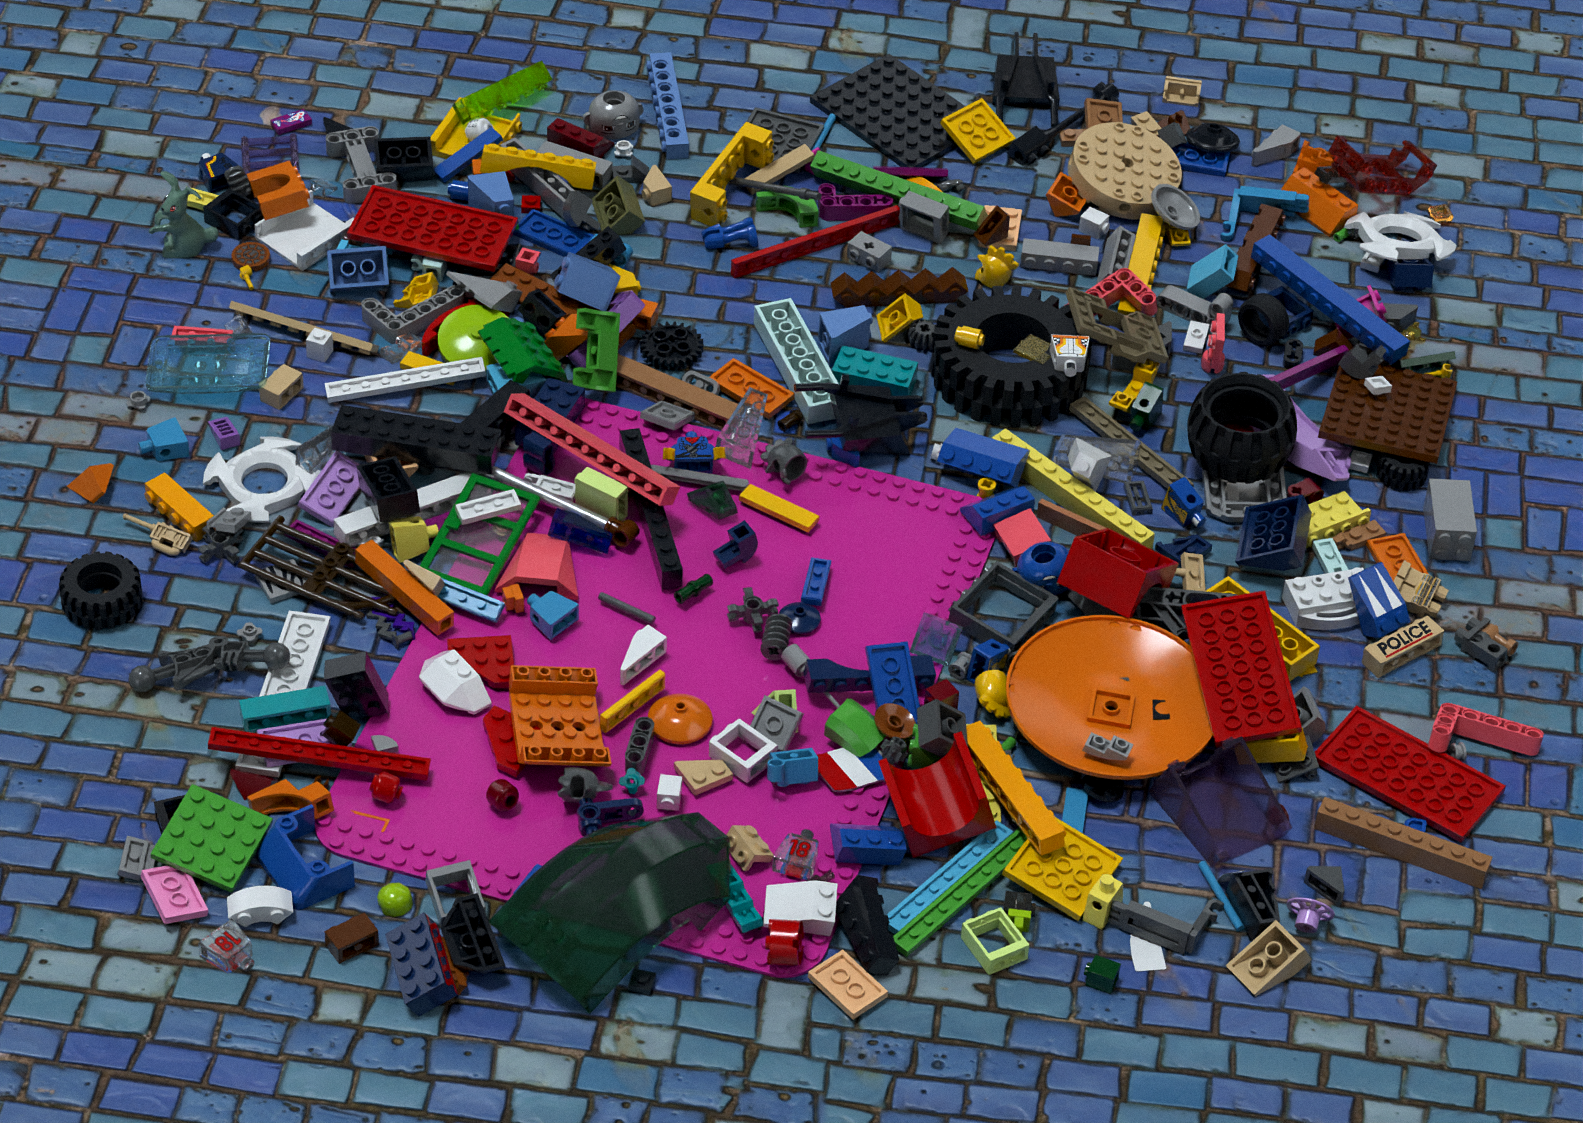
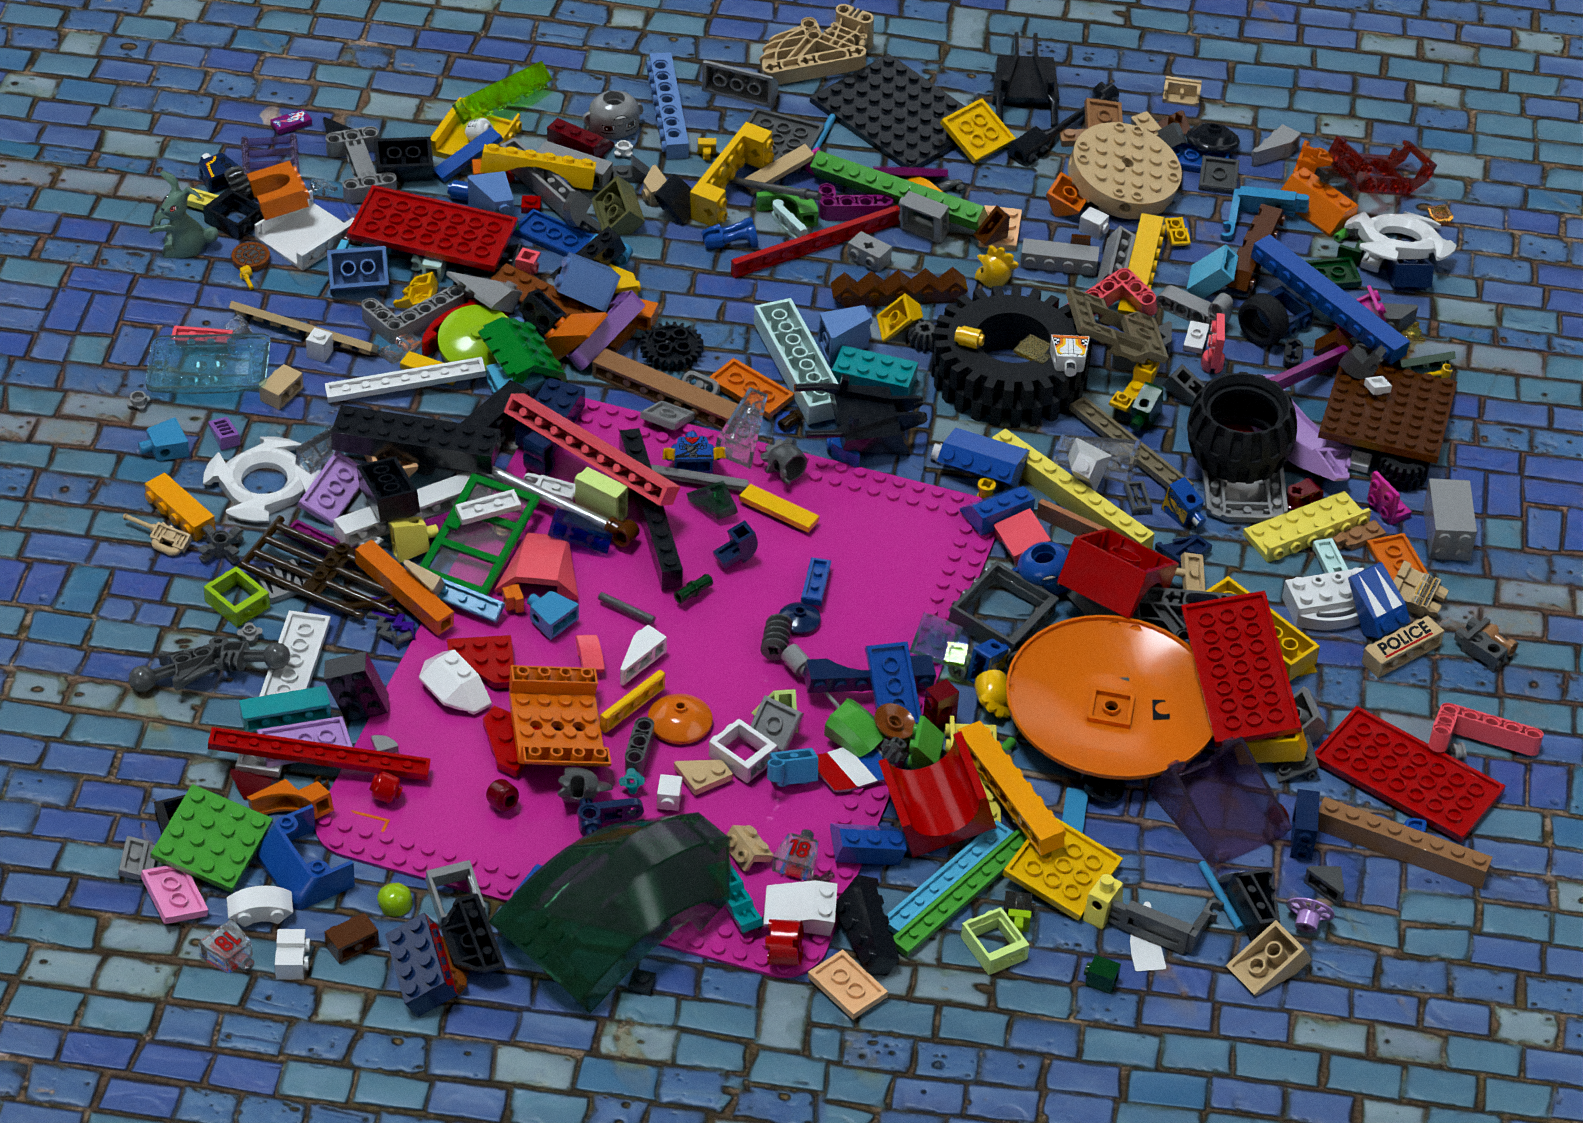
(92, 482): orange slope -> none
(103, 609): black tyre -> none
(230, 520): light grey plate -> none
(244, 611): none -> lime window
(291, 954): none -> white brick
(340, 729): dark brown brick -> none
(590, 652): none -> coral slope
(601, 350): bright green bracket -> none
(675, 197): none -> black slope
(706, 147): none -> yellow tile
(739, 84): none -> light grey slope
(752, 609): dark grey pin -> none
(787, 220): none -> light aqua plate
(809, 54): none -> tan beam
(937, 725): dark grey brick -> none
(956, 654): none -> clear neon green plate
(1115, 749): light grey slope -> none
(1175, 207): light grey dish -> none
(1183, 385): none -> dark grey slope
(1218, 174): none -> dark grey tile
(1275, 534): dark blue slope -> none
(1304, 824): none -> dark blue window
(1338, 270): none -> dark green plate
(1356, 253): none -> dark green panel
(1386, 500): none -> dark pink bracket

